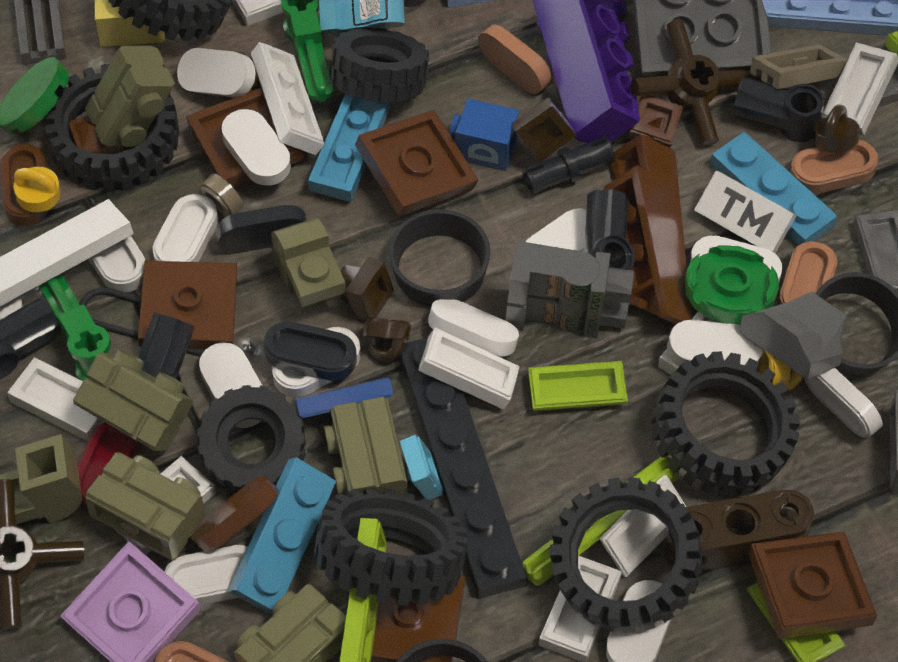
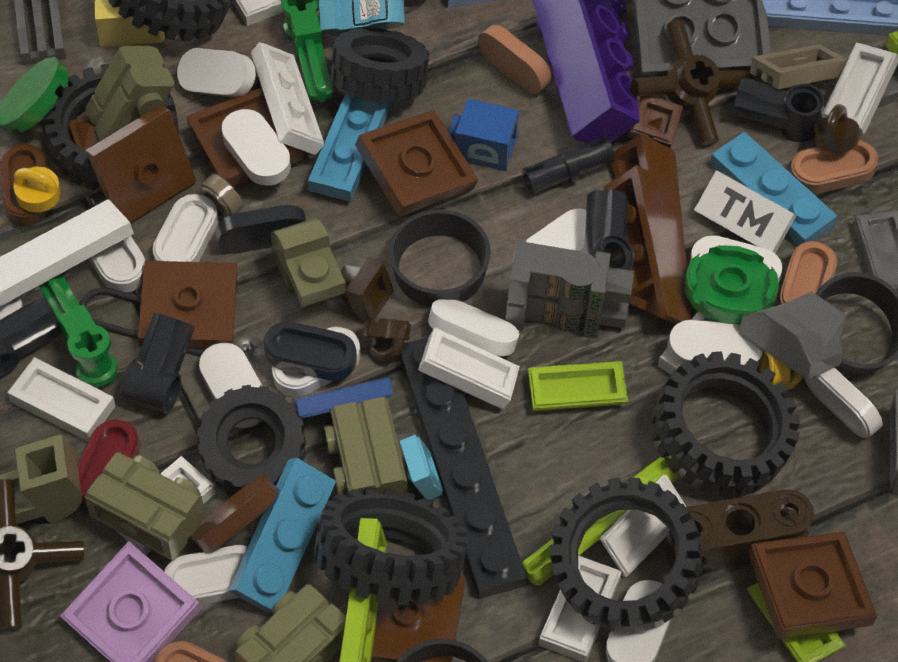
(134, 400): olive brick -> none
(142, 164): none -> reddish brown plate
(544, 129): dark brown tile -> none

